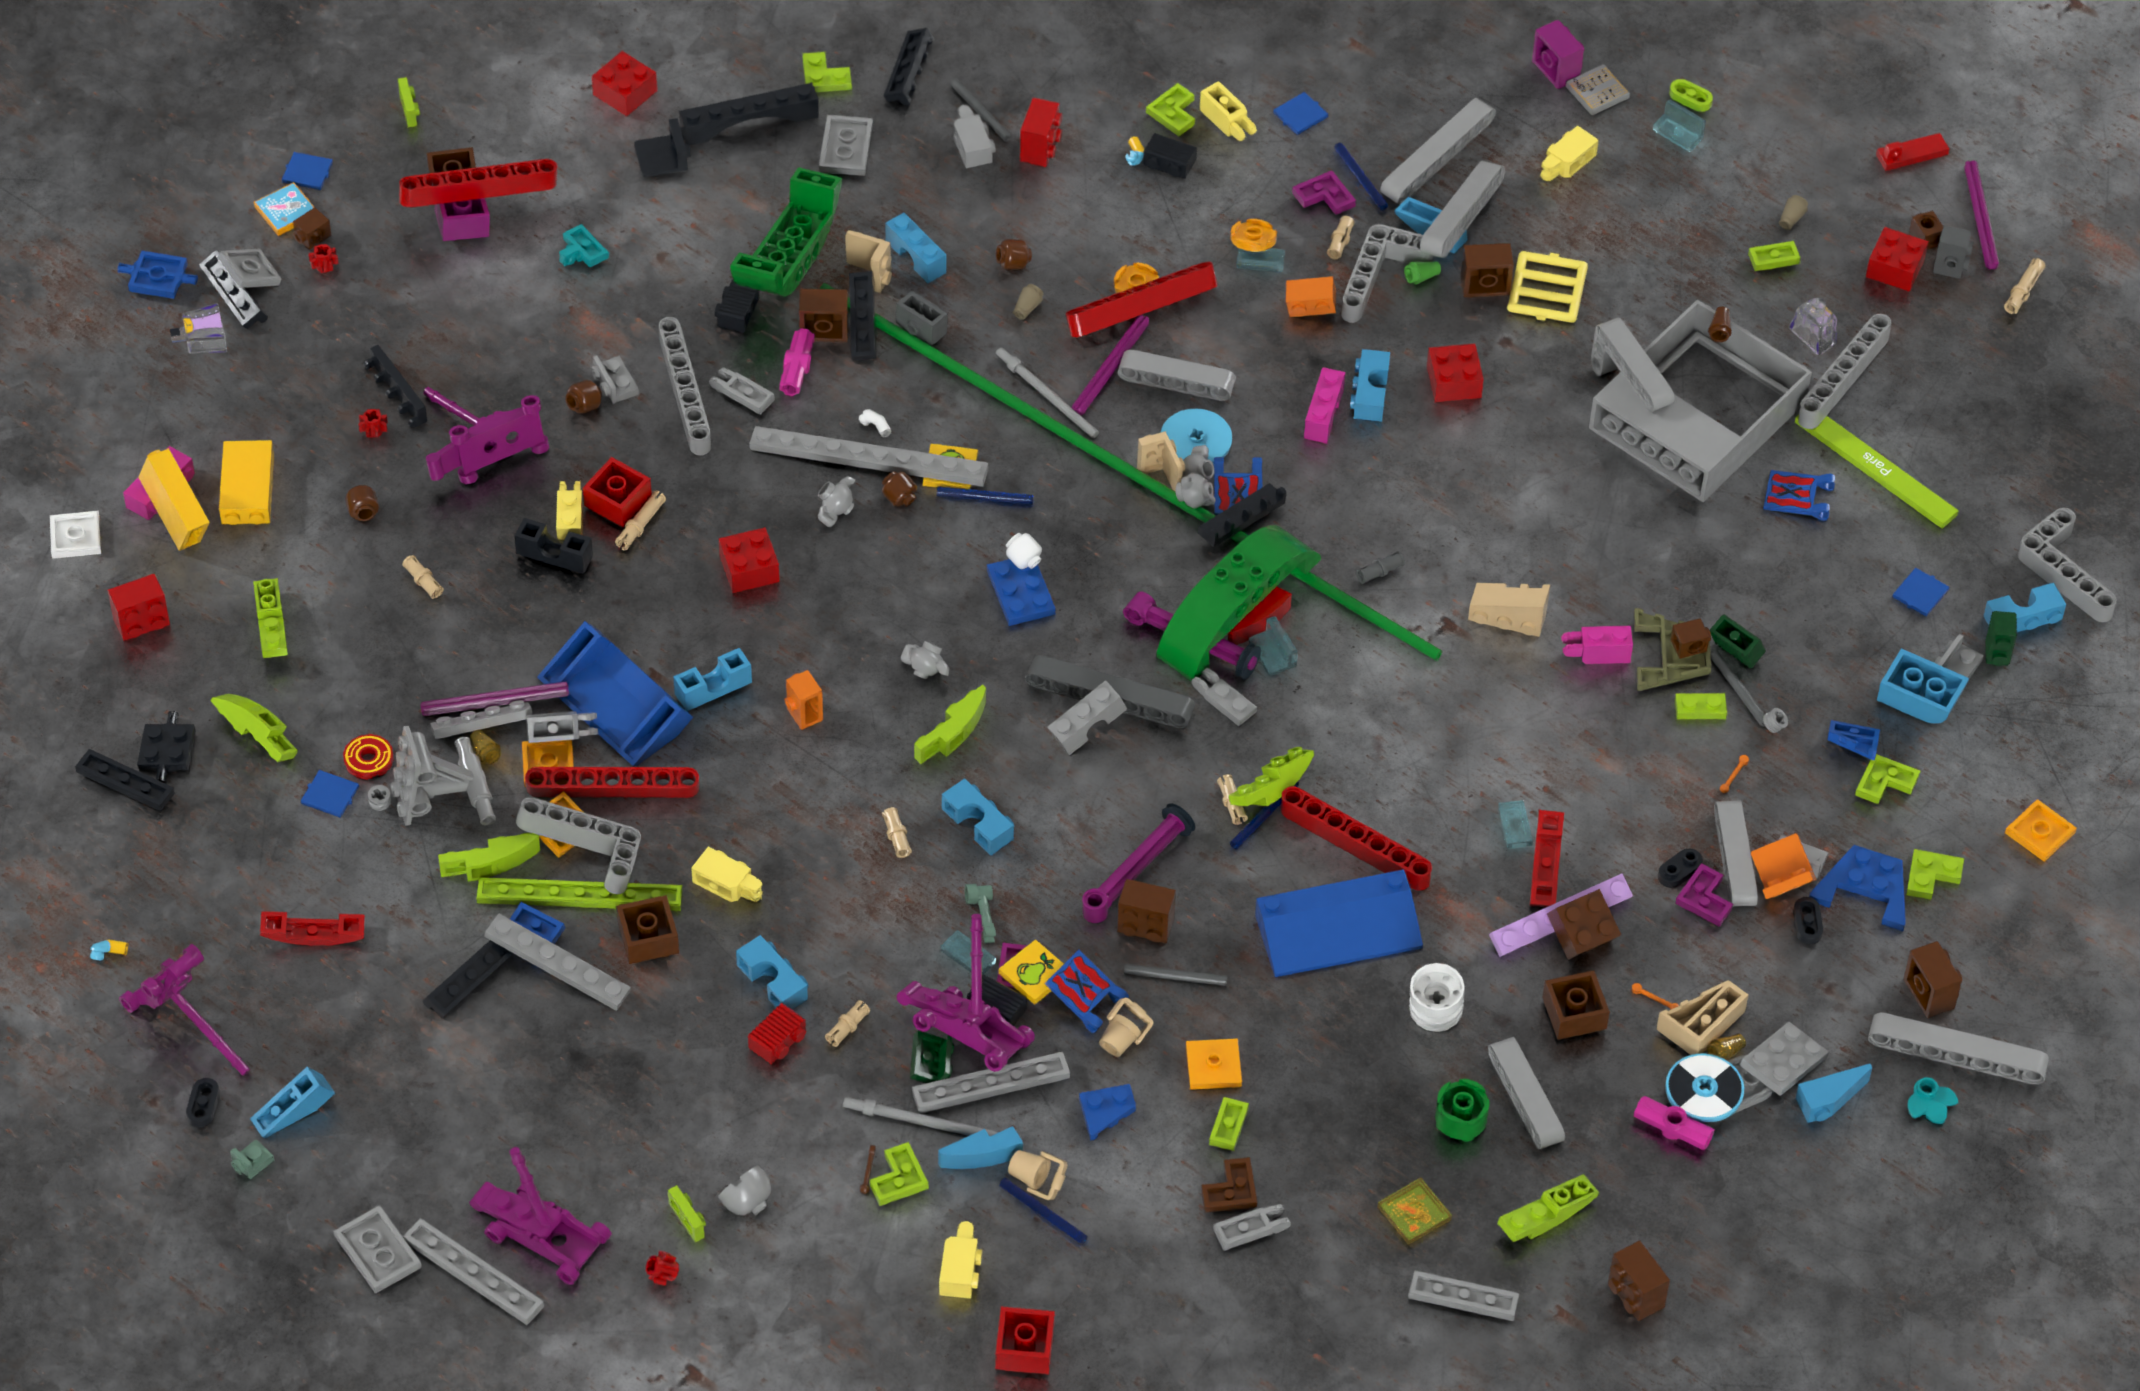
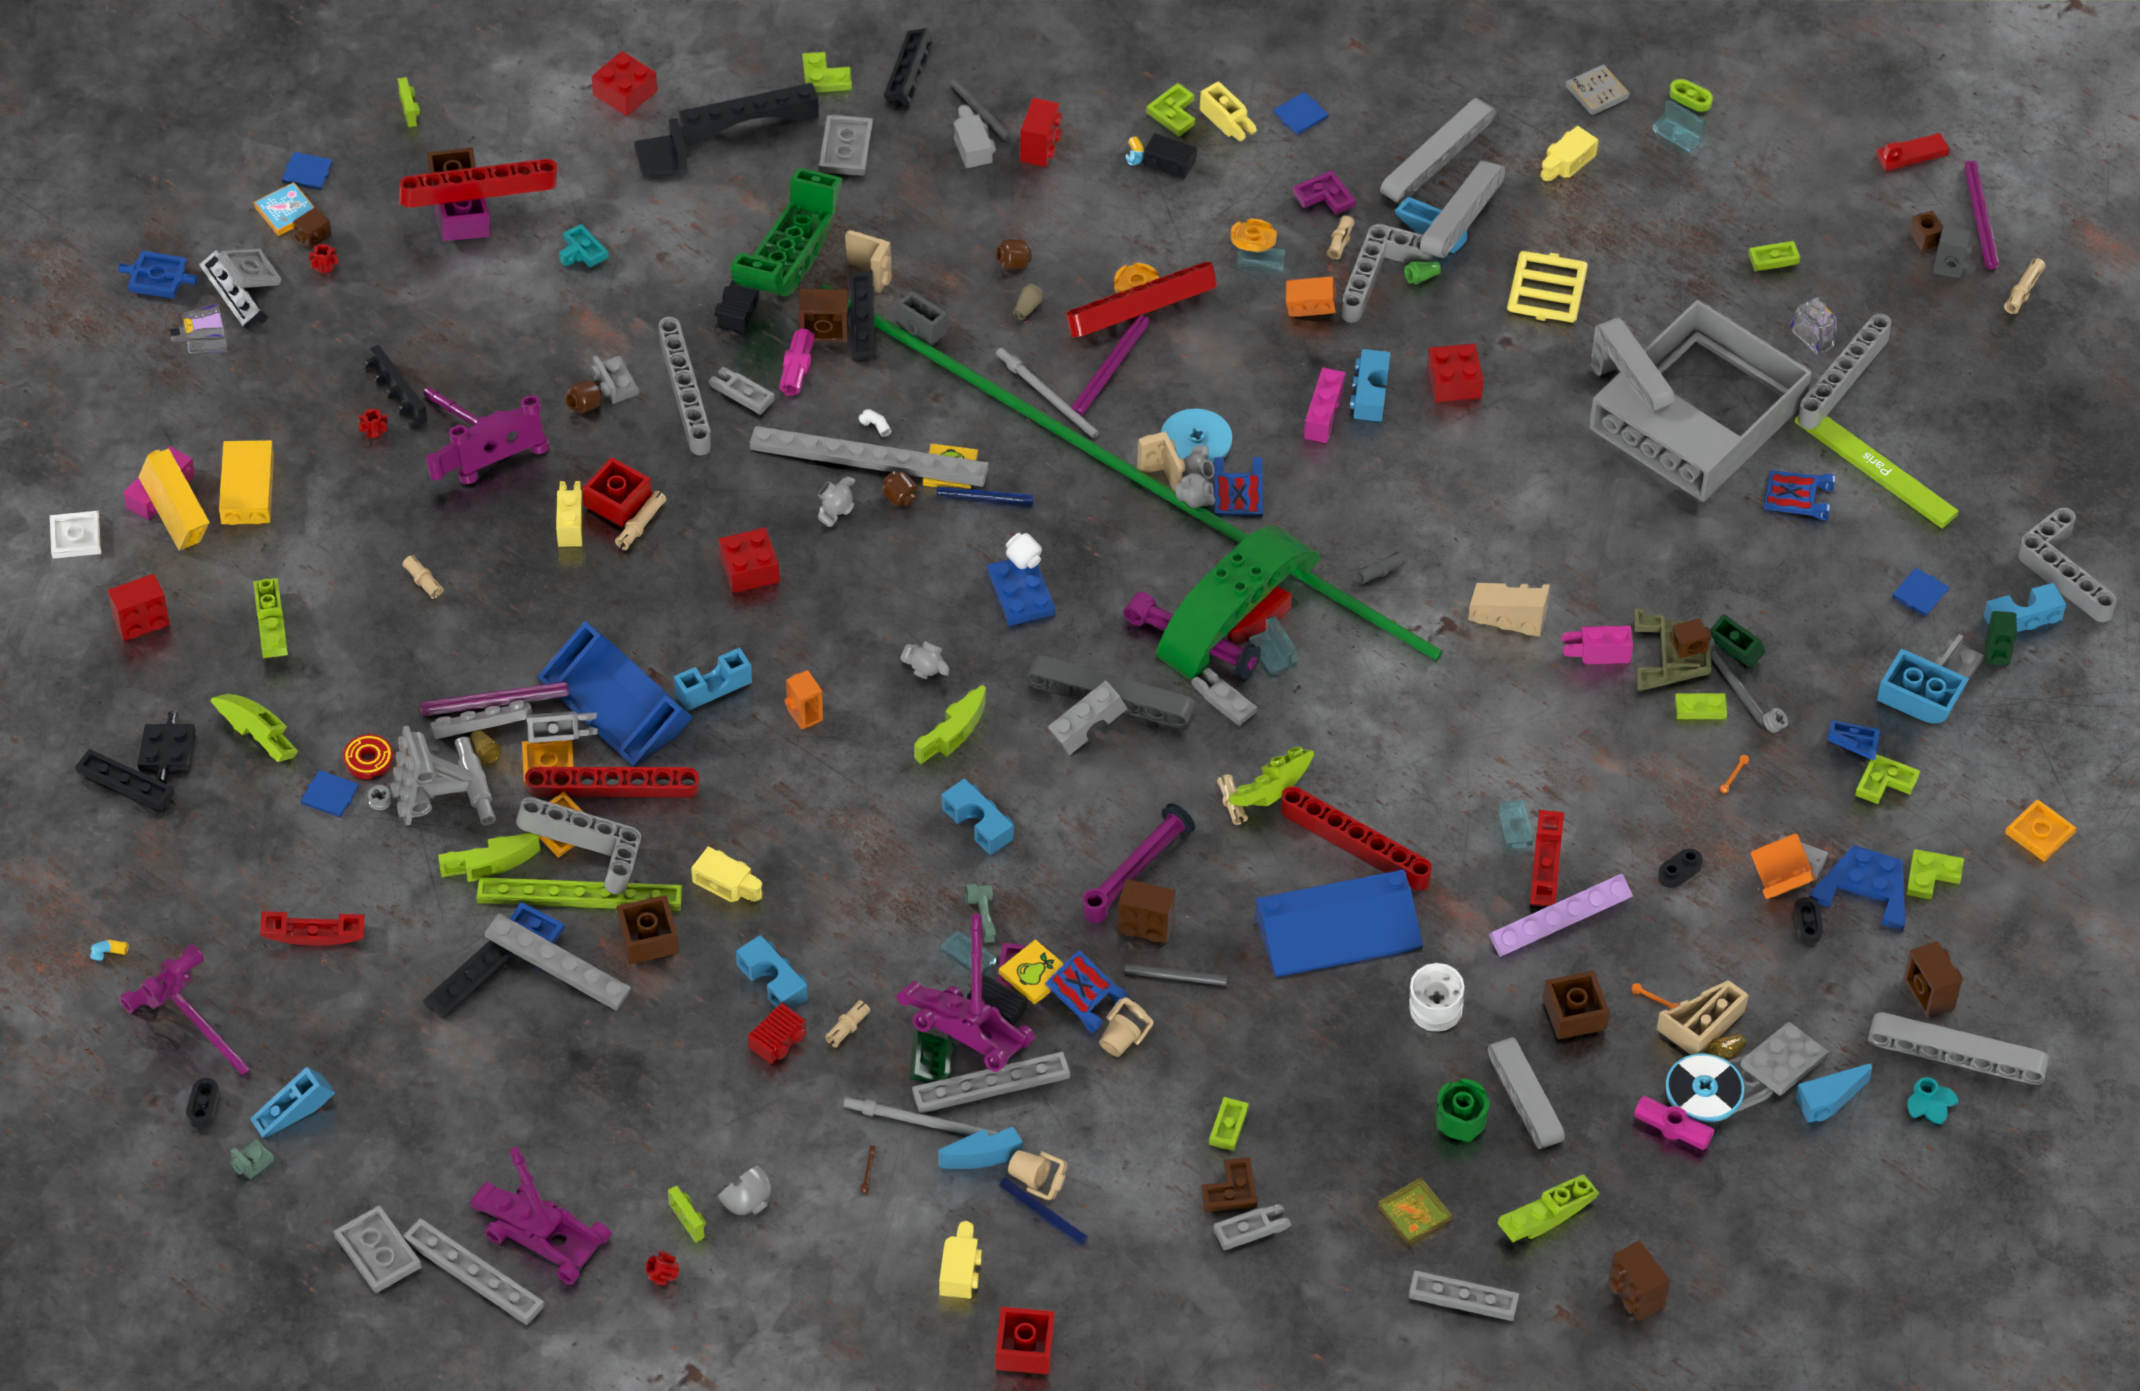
(362, 503): reddish brown head -> none
(536, 543): black arch -> none
(896, 832): tan pin -> none
(904, 1179): lime plate -> none
(926, 255): dark azure arch -> none
(1106, 1107): blue wing -> none
(1176, 375): light grey beam -> none
(1213, 1064): light orange plate -> none
(1239, 839): clear blue bar -> none
(1242, 514): black hinge -> none
(1360, 175): clear blue bar -> none
(1487, 270): reddish brown brick -> none
(1557, 53): magenta brick -> none
(1583, 924): reddish brown brick -> none
(1700, 898): magenta plate -> none
(1720, 325): reddish brown cone -> none
(1735, 853): light grey beam -> none
(1793, 211): dark tan cone -> none
(1897, 259): red brick -> none

